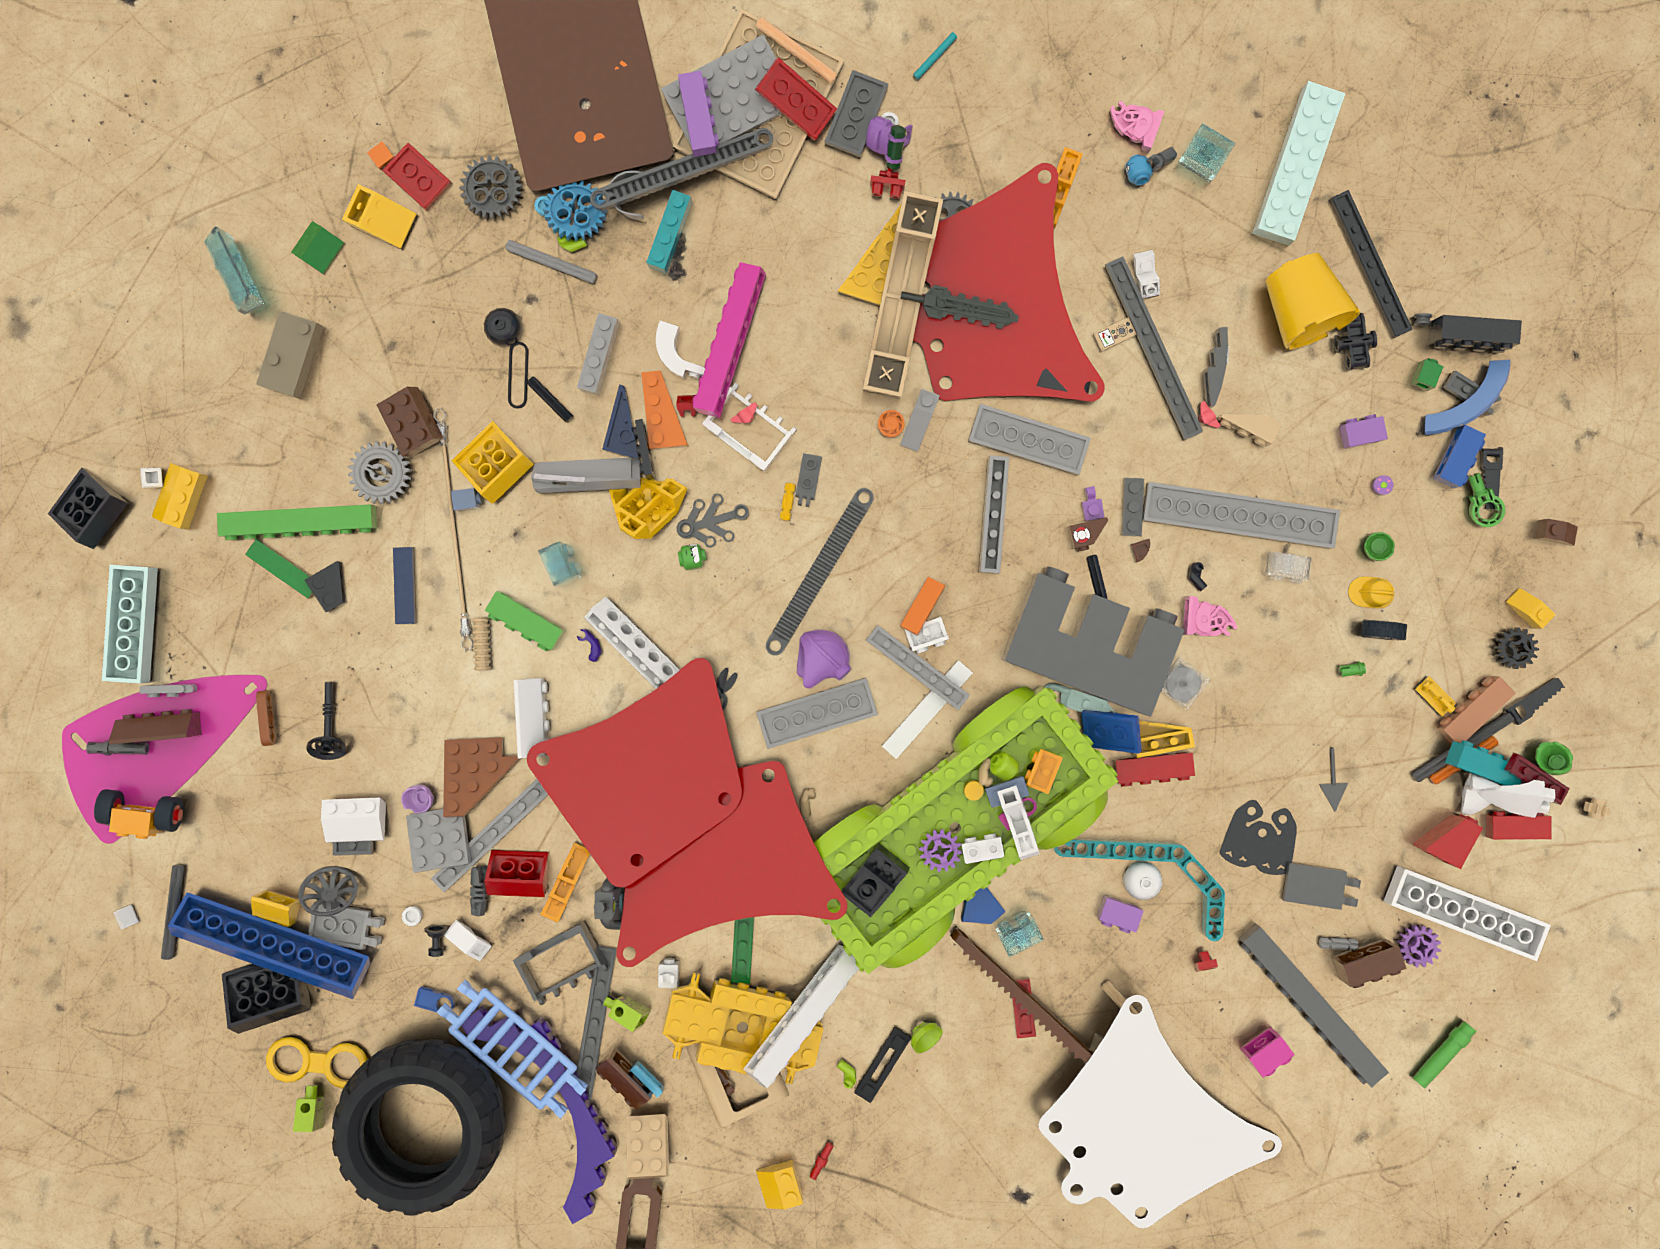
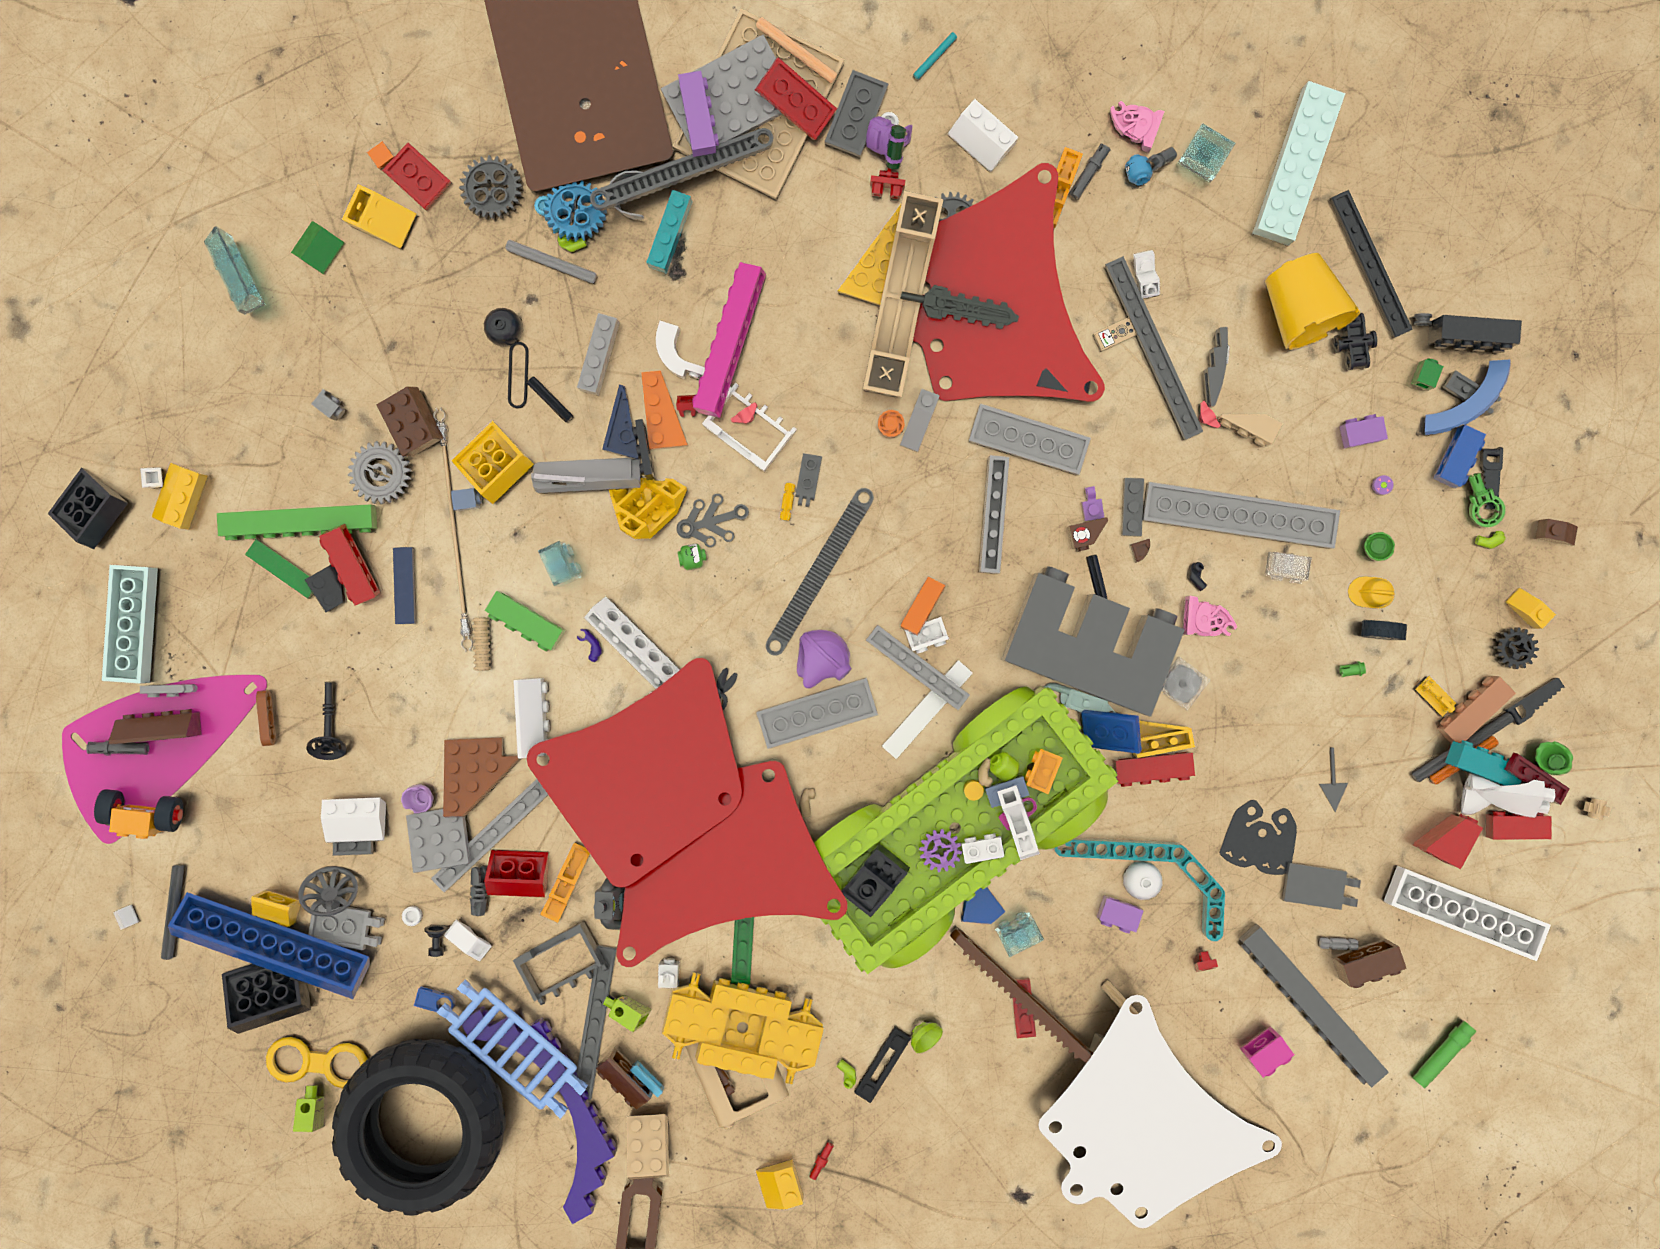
(289, 355): dark tan brick -> none
(328, 405): none -> flat silver brick
(349, 564): none -> brick
(801, 1017): white brick -> none
(983, 135): none -> white slope
(1094, 164): none -> dark grey pin
(1426, 950): medium lavender gear -> none
(1497, 539): none -> lime arm

